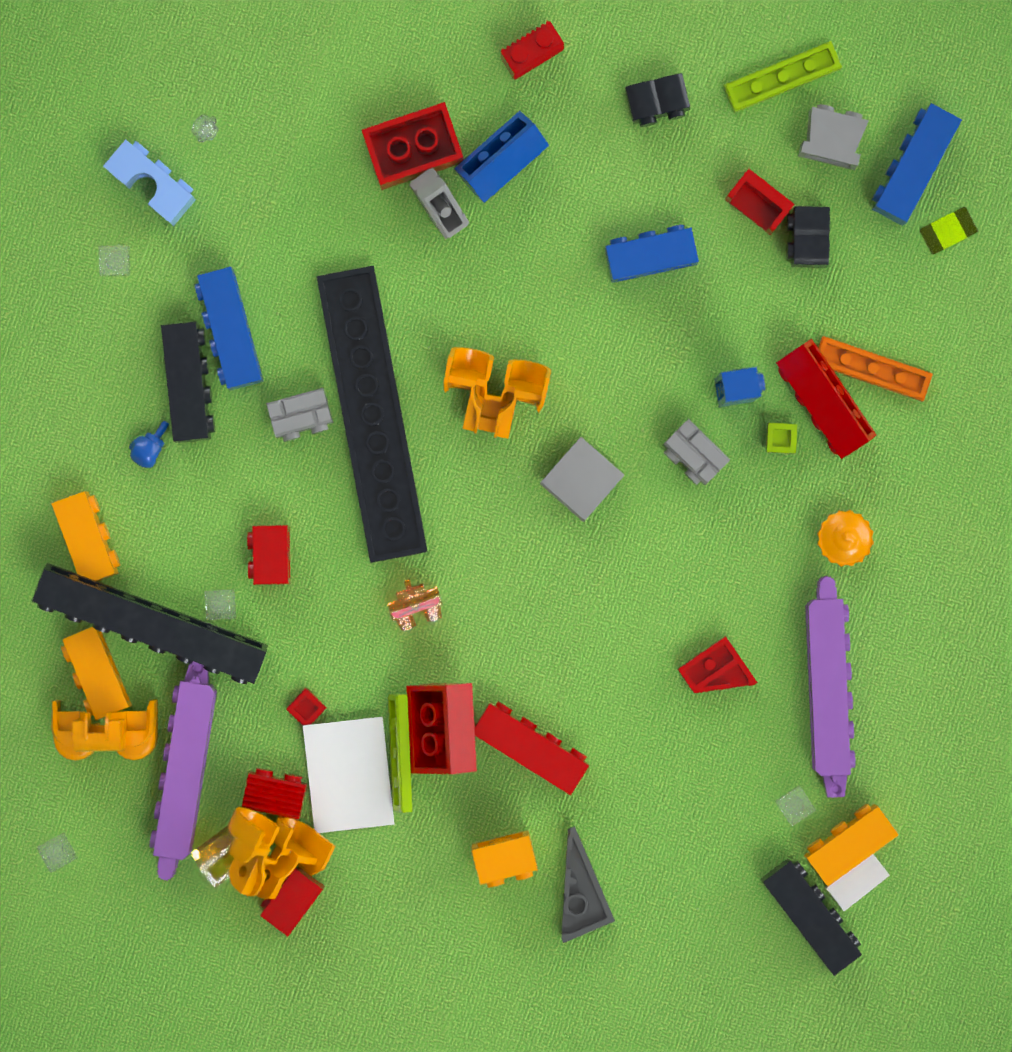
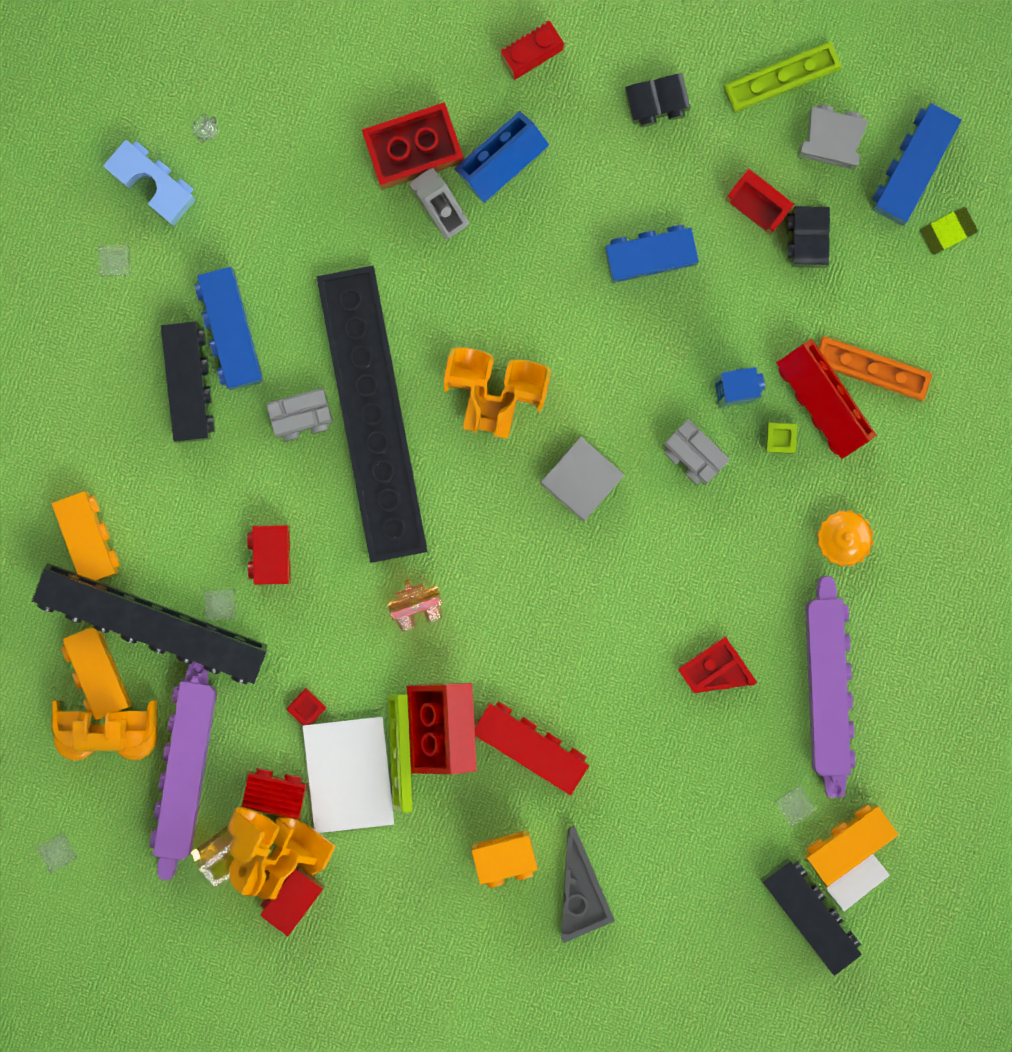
(146, 449): blue piece -> none

